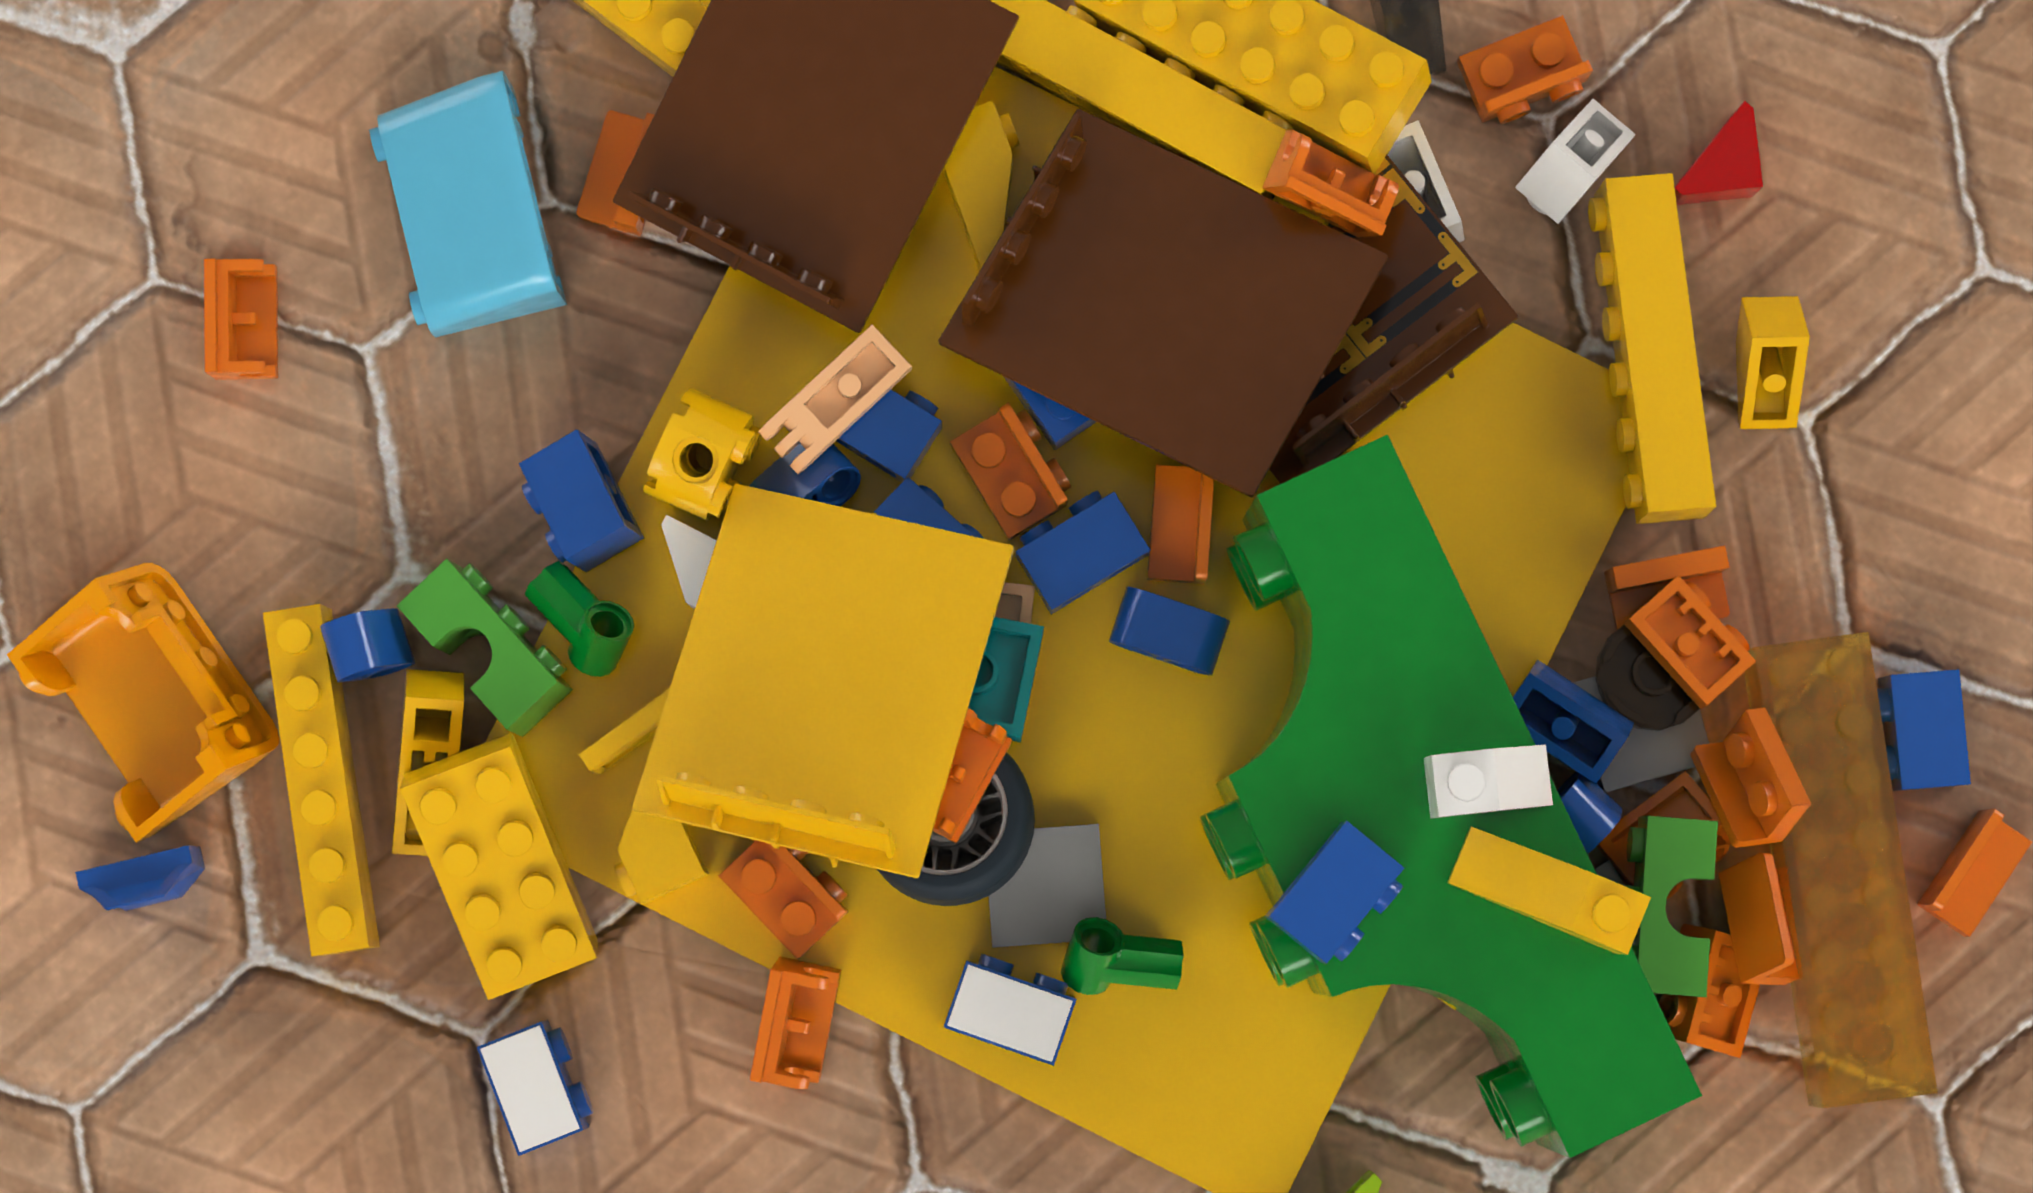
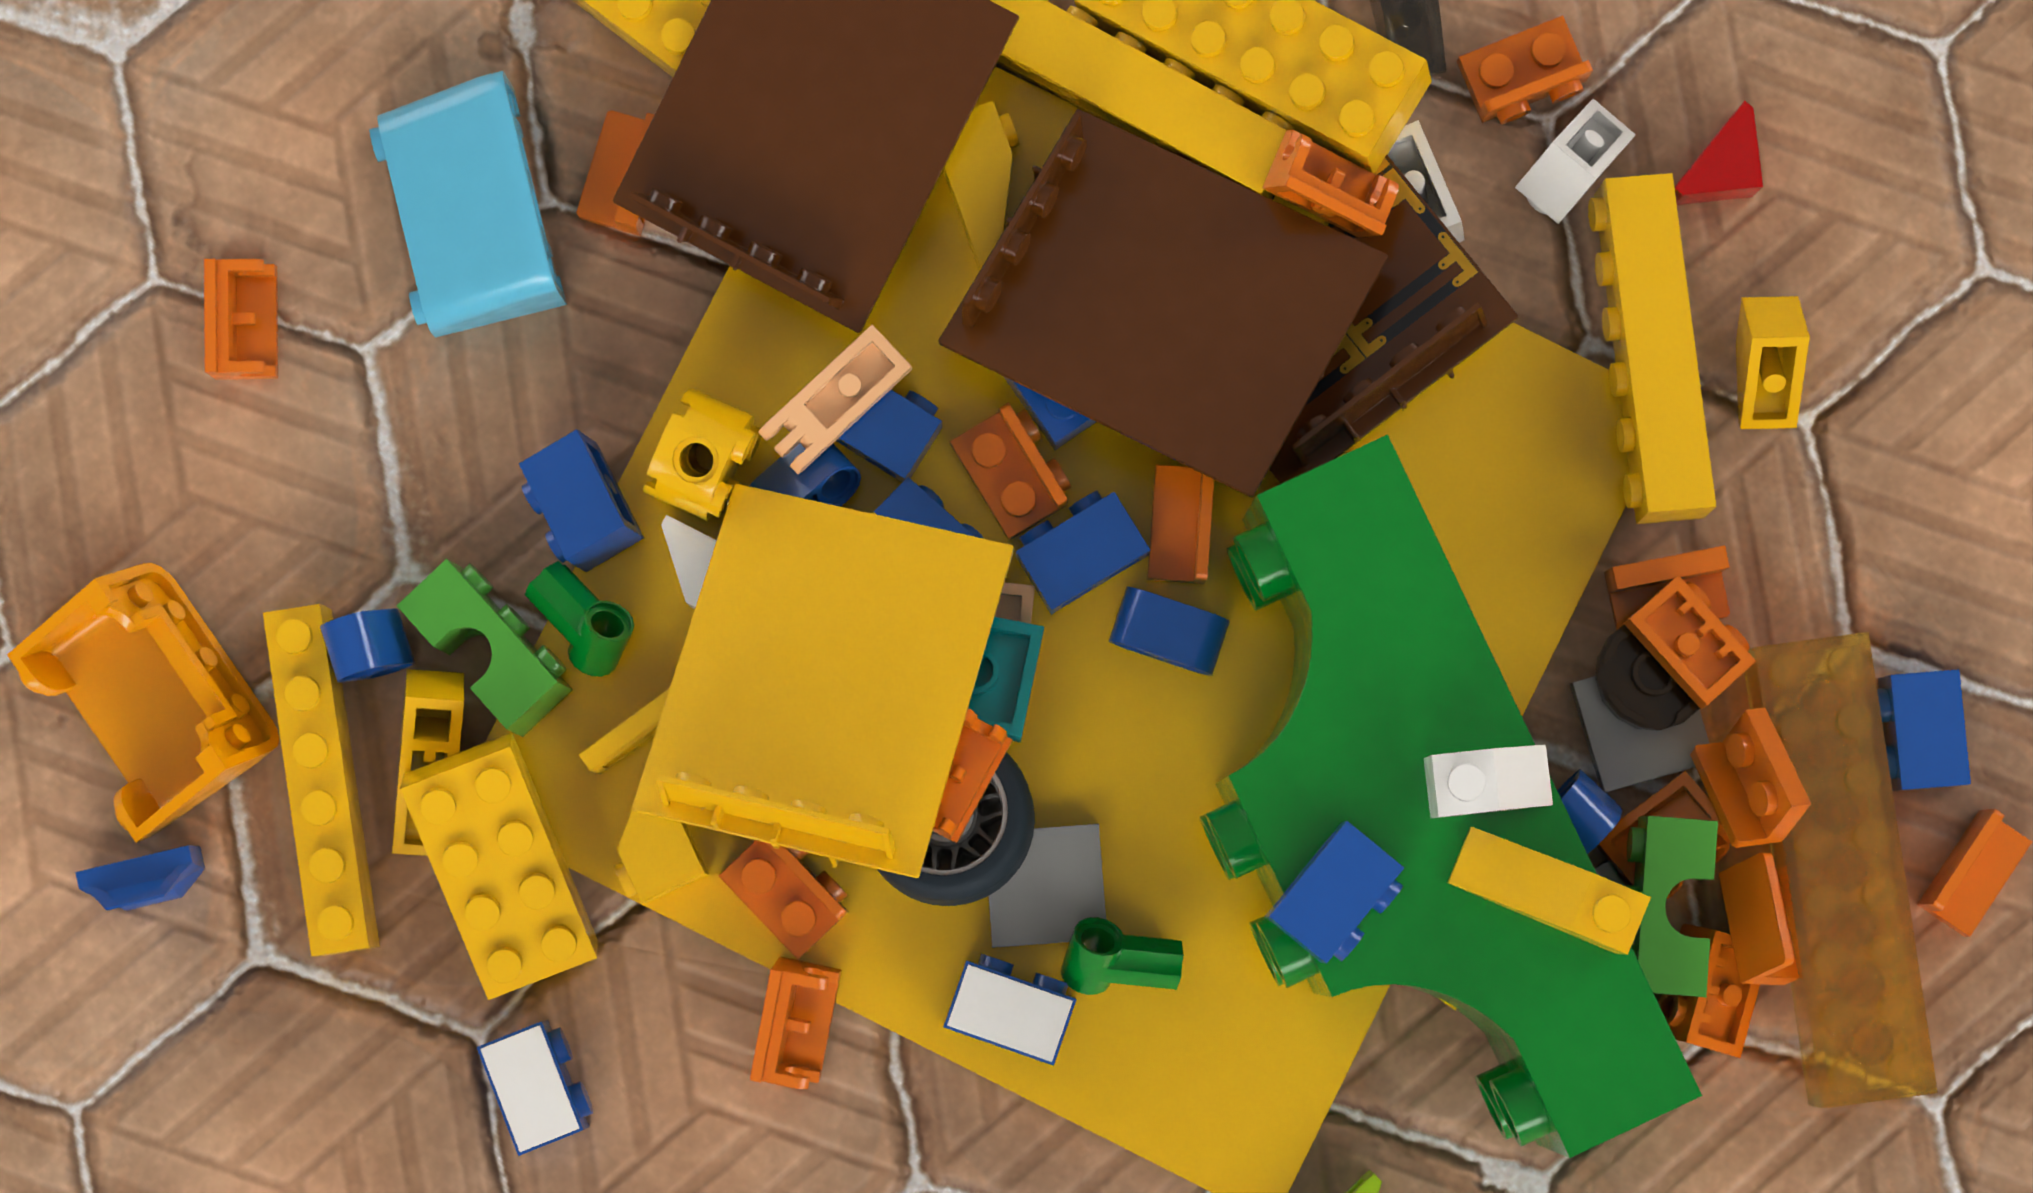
(1570, 721): blue brick -> none

